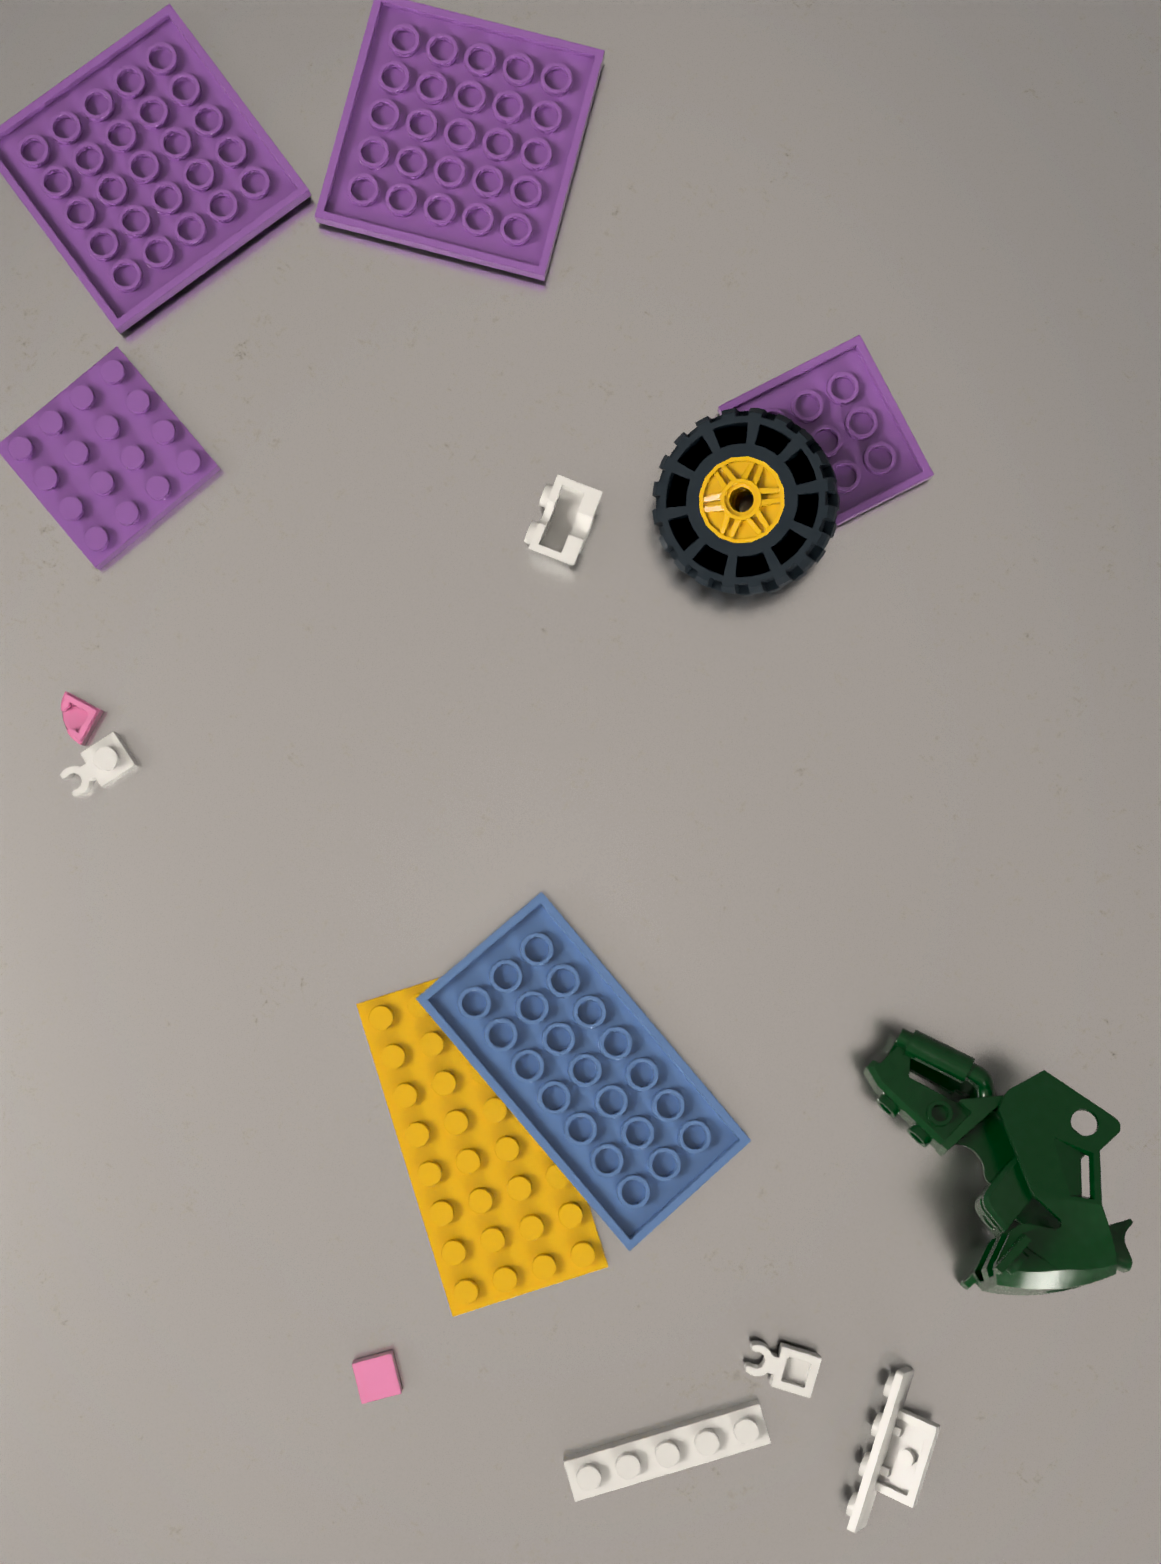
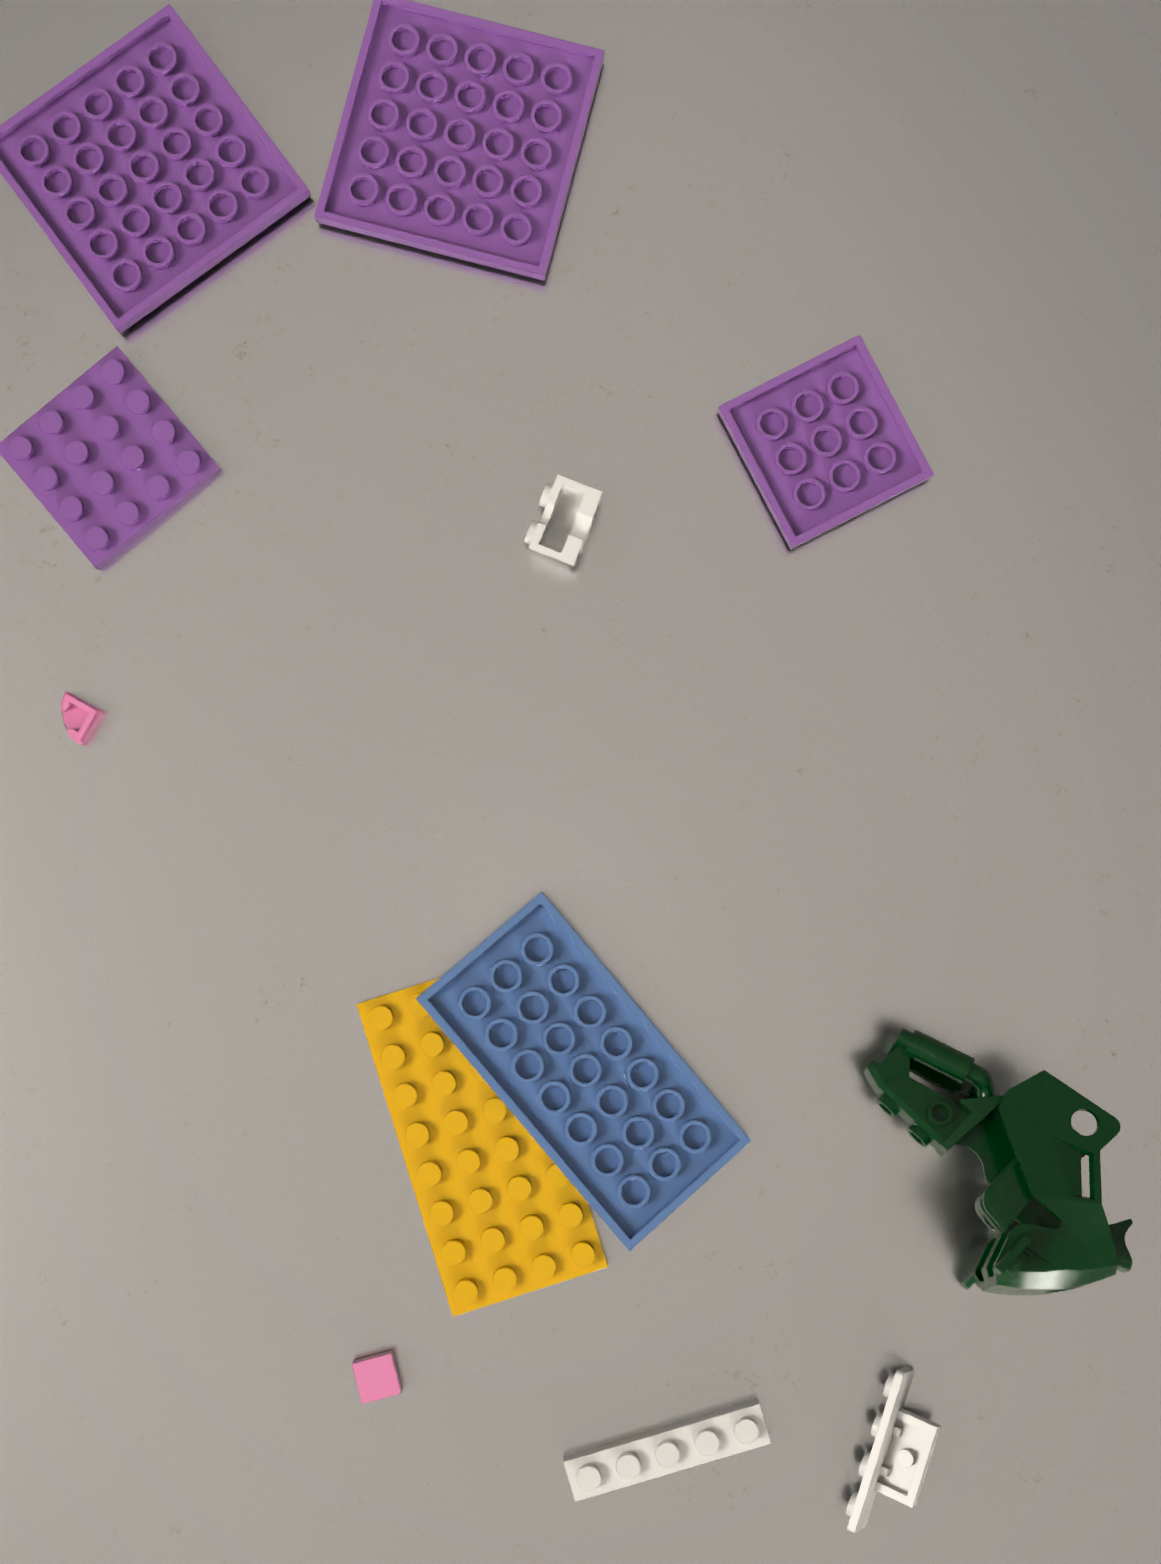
(104, 762): white plate -> none
(702, 494): black wheel -> none
(790, 1368): white plate -> none

